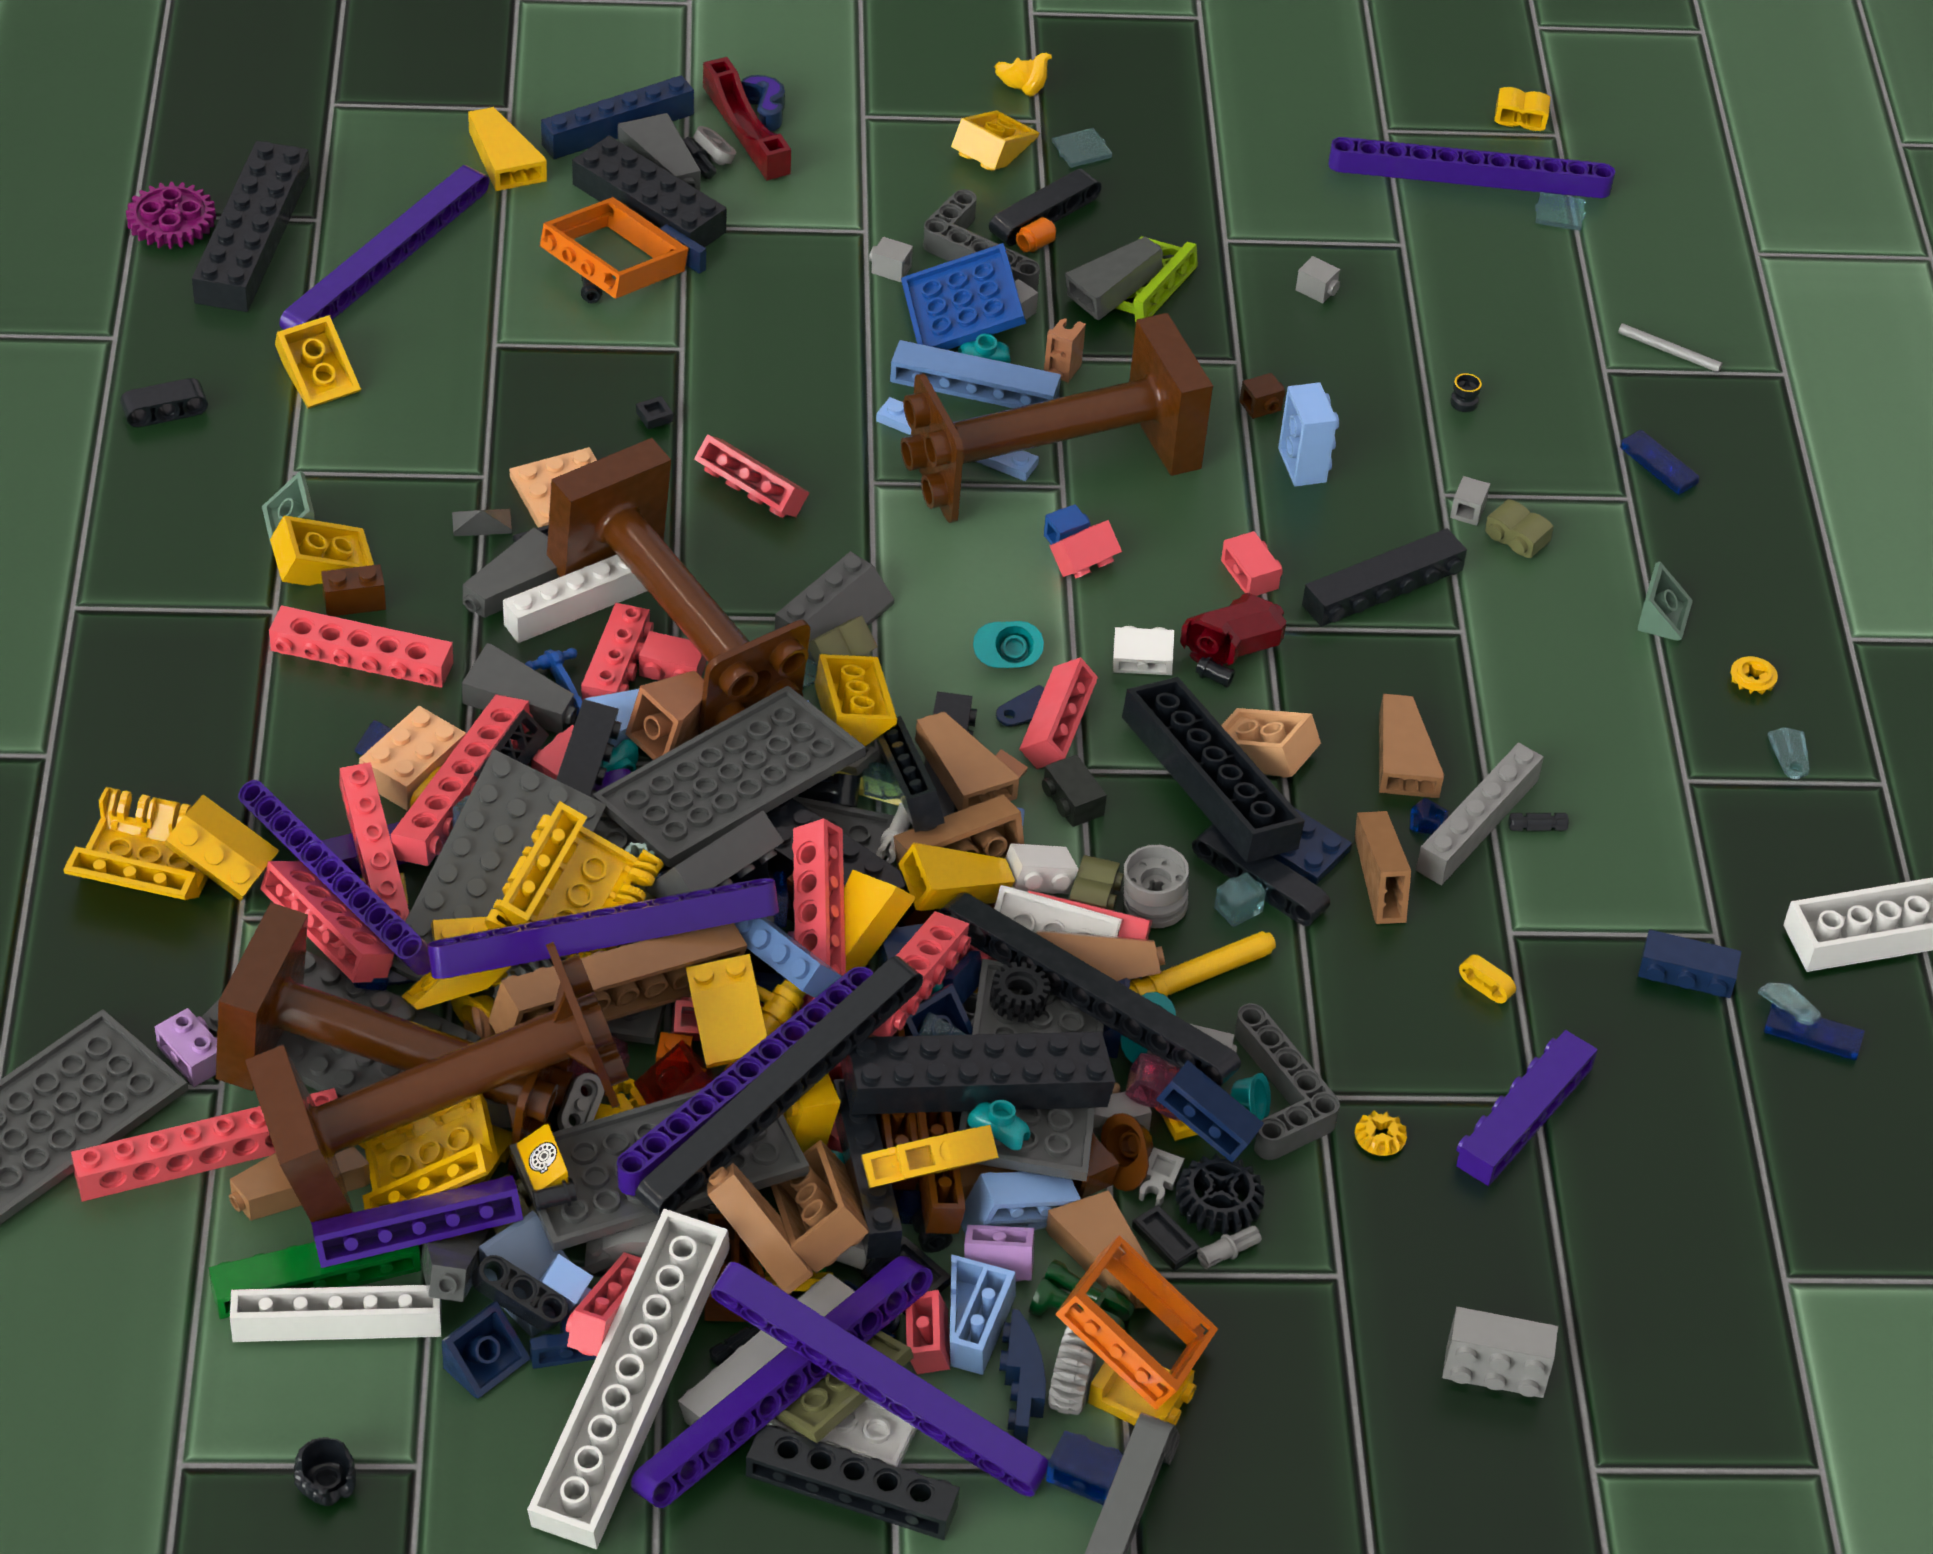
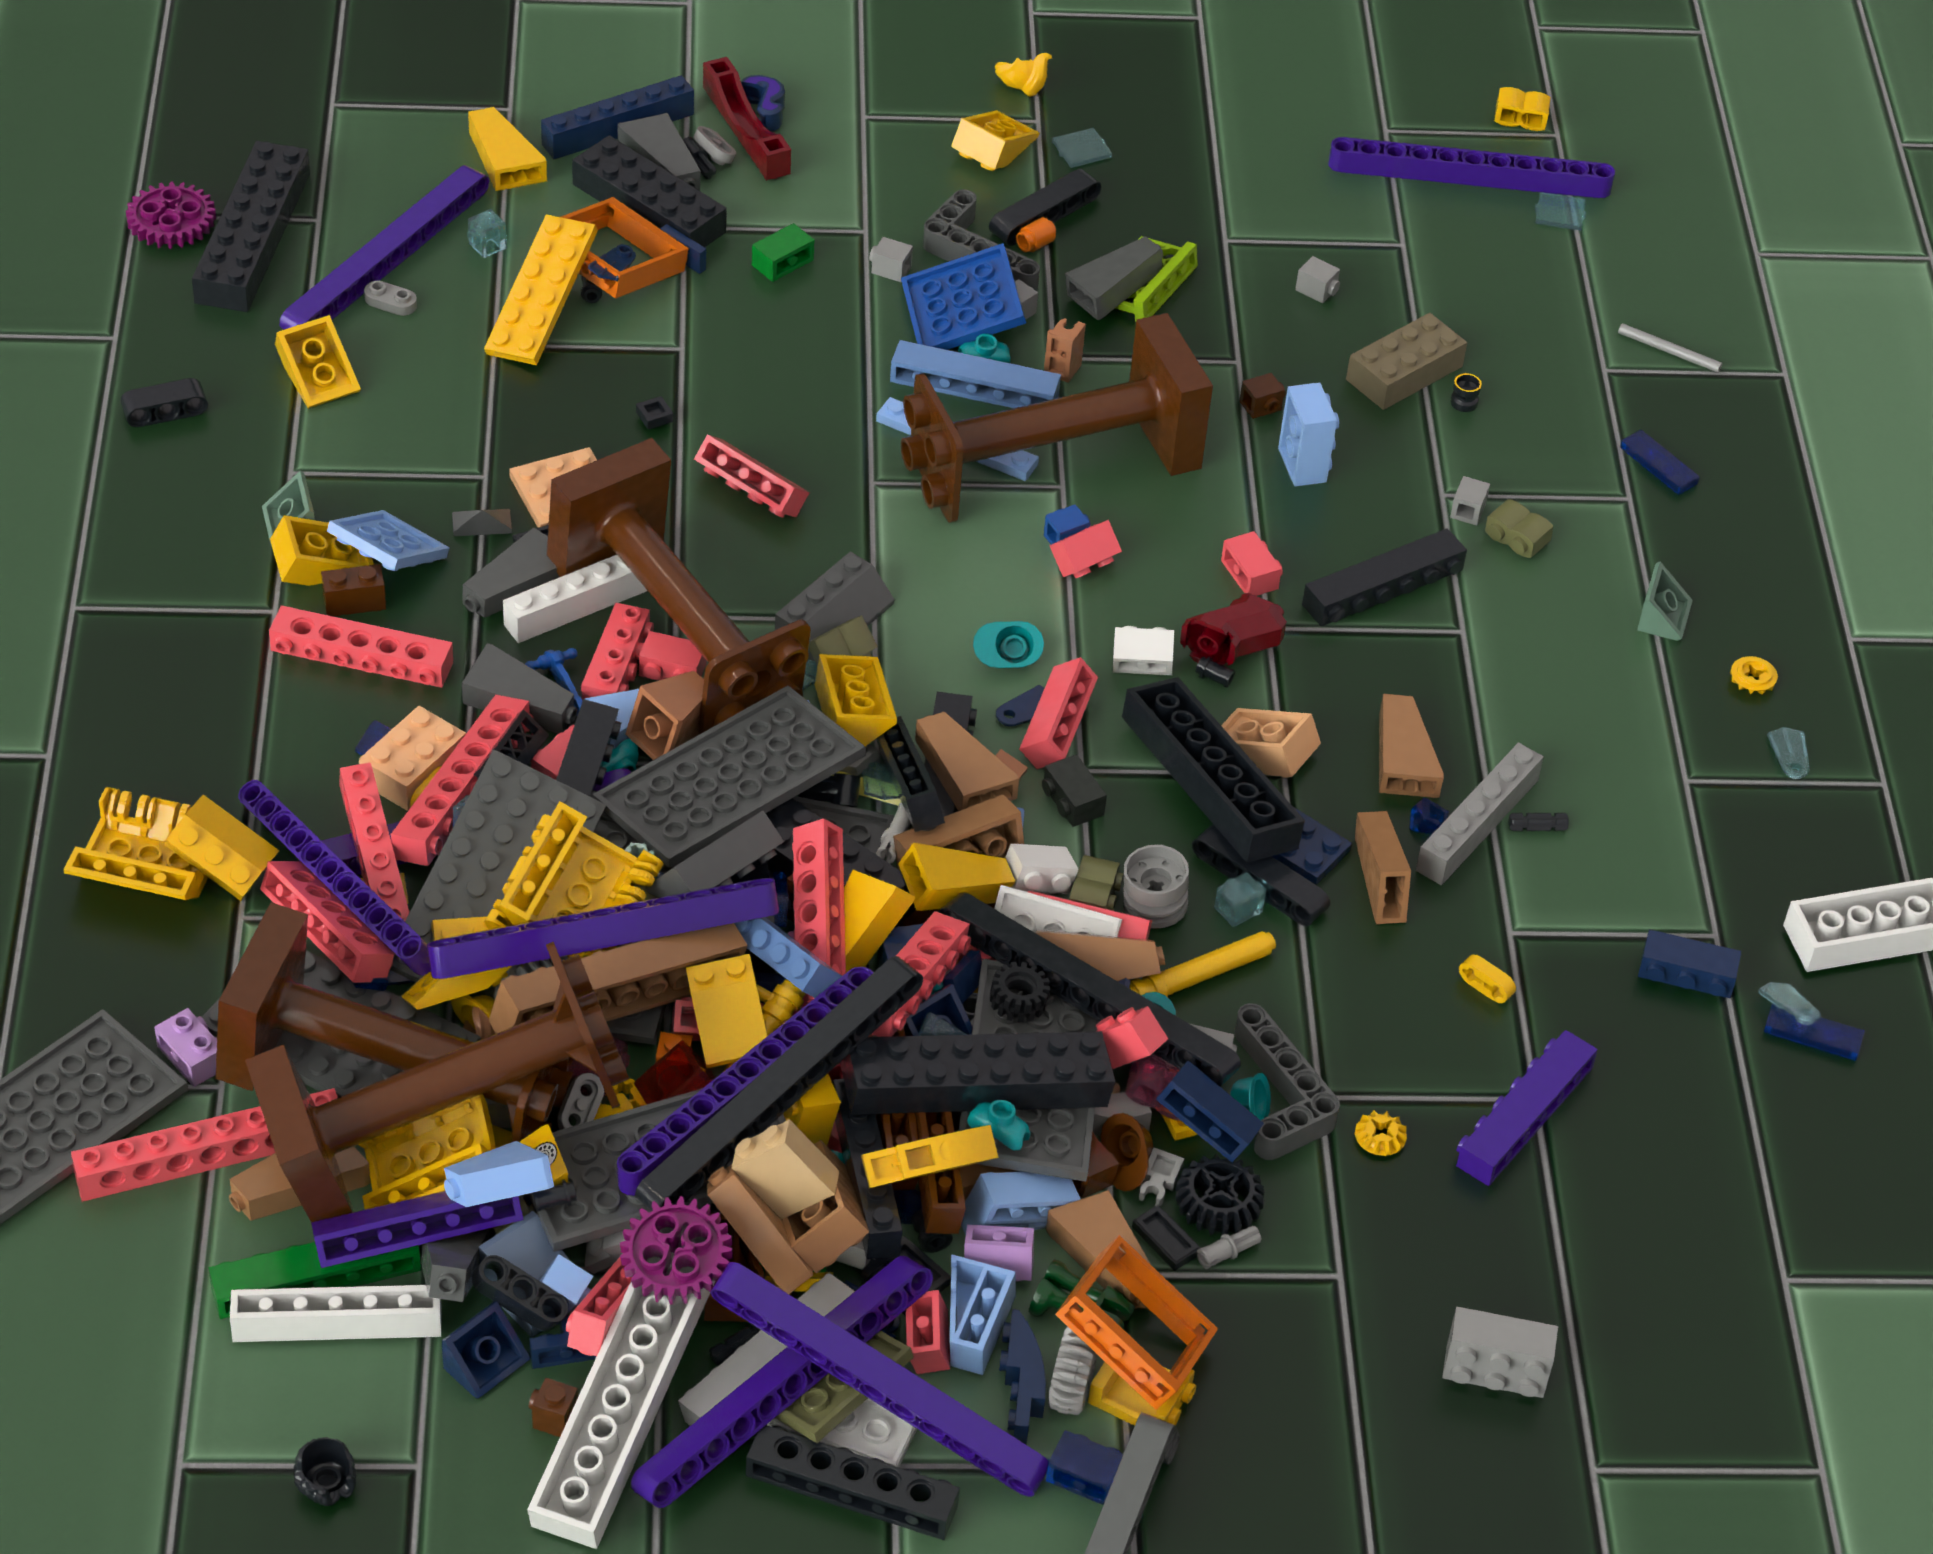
(387, 540): none -> light blue plate
(390, 298): none -> light grey plate
(487, 233): none -> clear light blue brick
(498, 1175): none -> light blue slope
(541, 289): none -> yellow plate
(552, 1406): none -> reddish brown brick
(619, 258): none -> dark blue piece
(647, 1242): none -> magenta gear
(783, 252): none -> green brick
(785, 1169): none -> tan brick
(1131, 1035): none -> coral brick
(1406, 361): none -> dark tan brick

